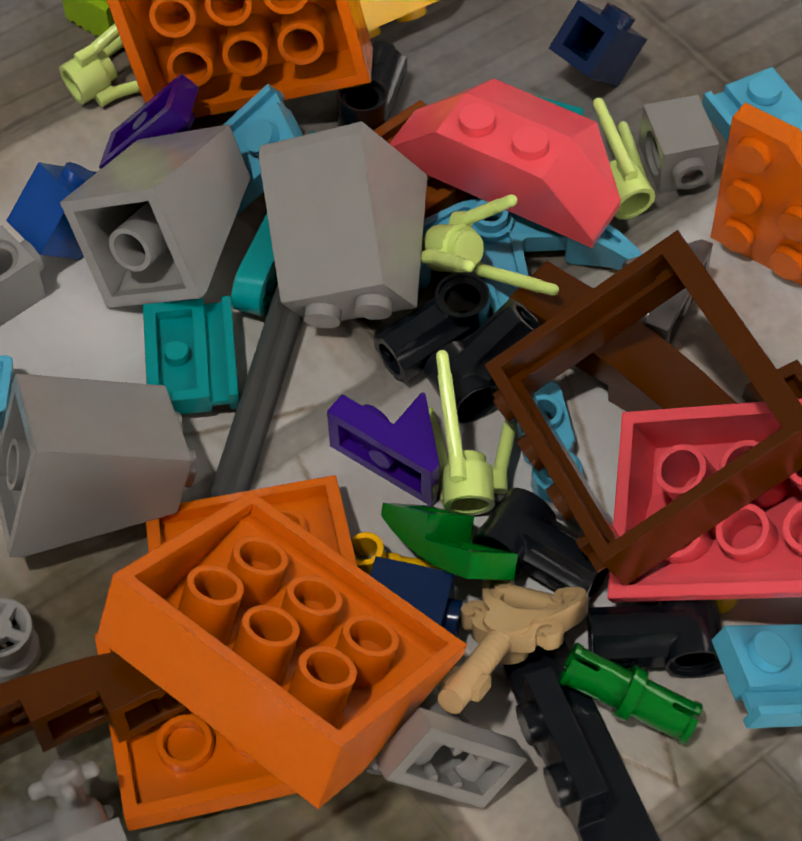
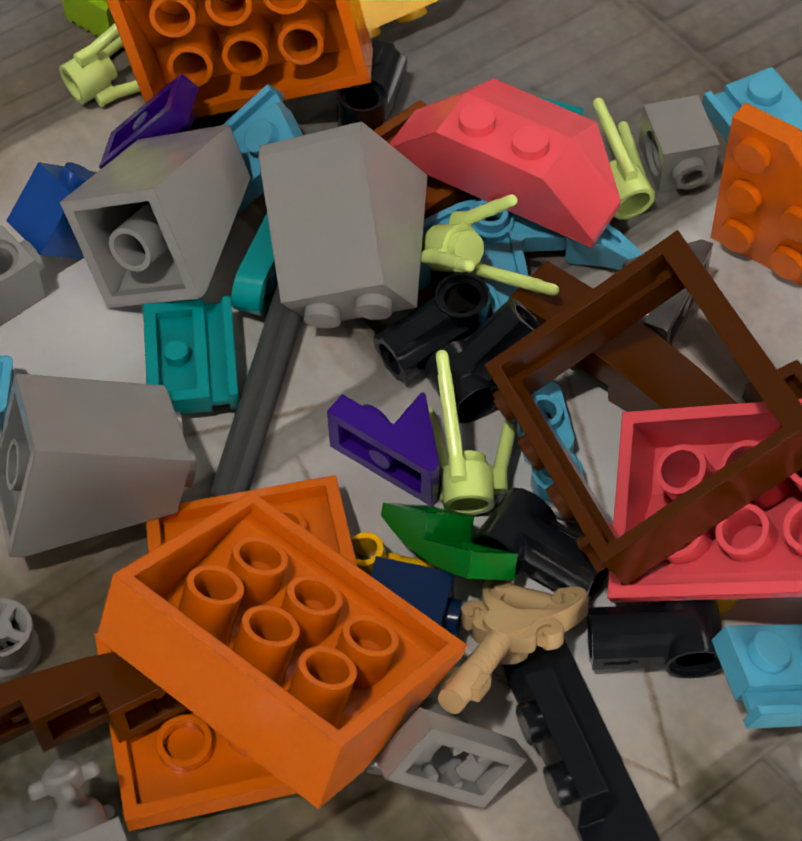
(599, 41): dark blue brick -> none
(630, 693): green pin -> none

